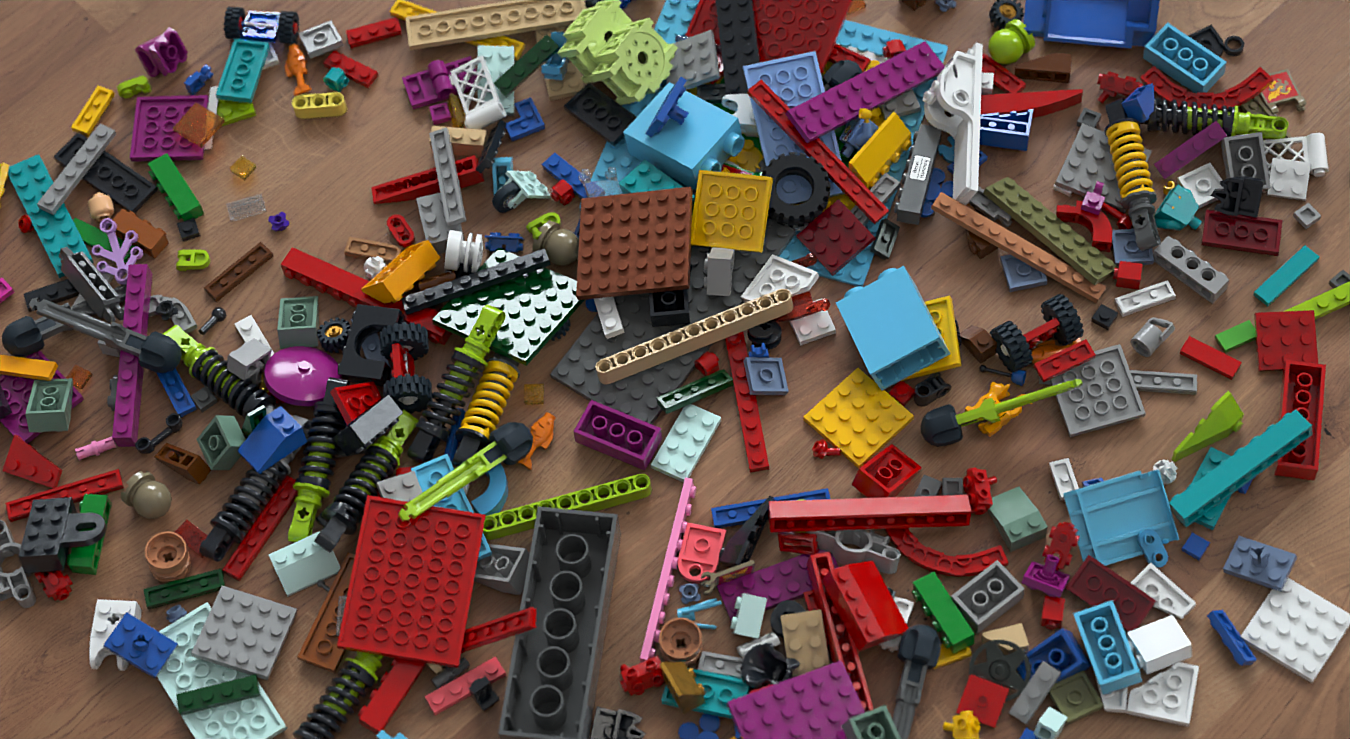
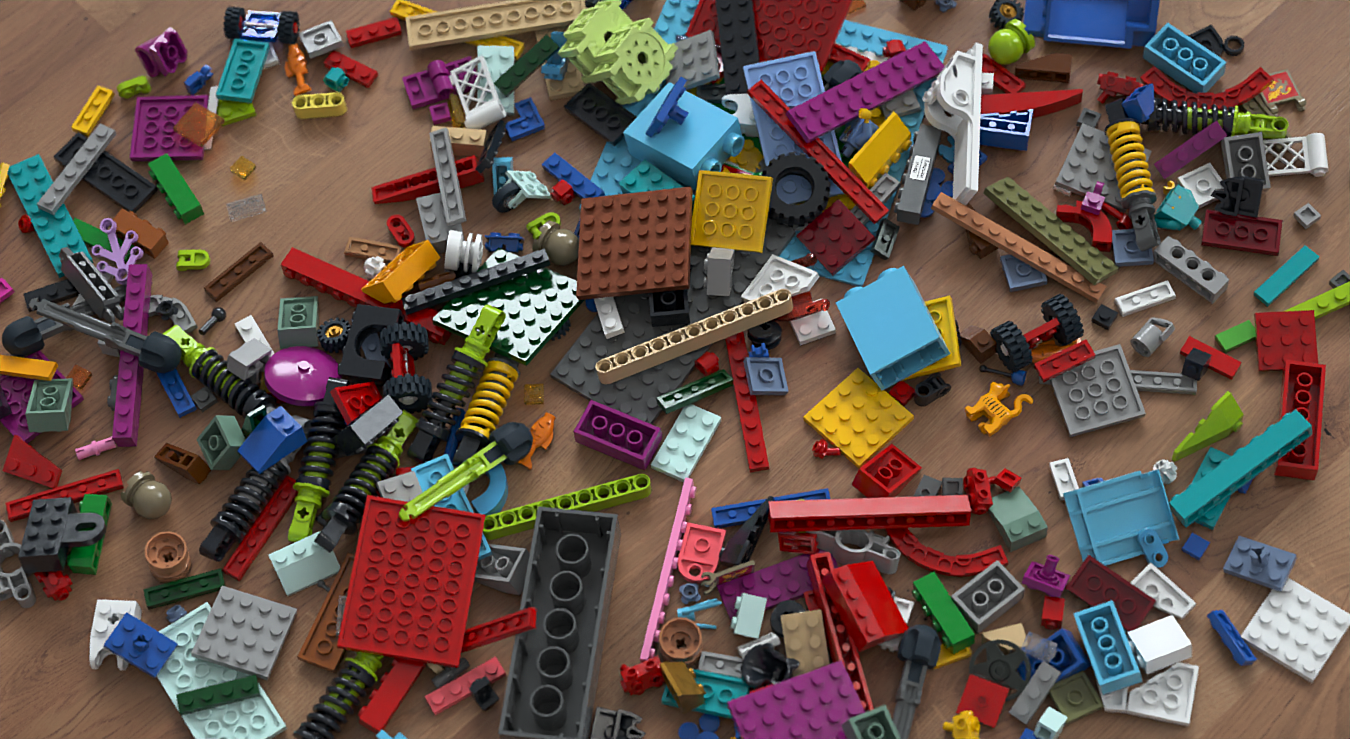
(100, 207): light nougat head -> none
(174, 424): black bar -> none
(188, 229): black plate -> none
(192, 536): clear red plate -> none
(279, 226): dark purple plate -> none
(600, 188): clear flag -> none
(943, 425): piece -> none
(989, 208): light grey plate -> none
(1007, 480): none -> red plate
(1039, 647): none -> clear brick
(1063, 539): red brick -> none
(1128, 275): red brick -> none
(1196, 364): none -> black brick
(1289, 179): white plate -> none

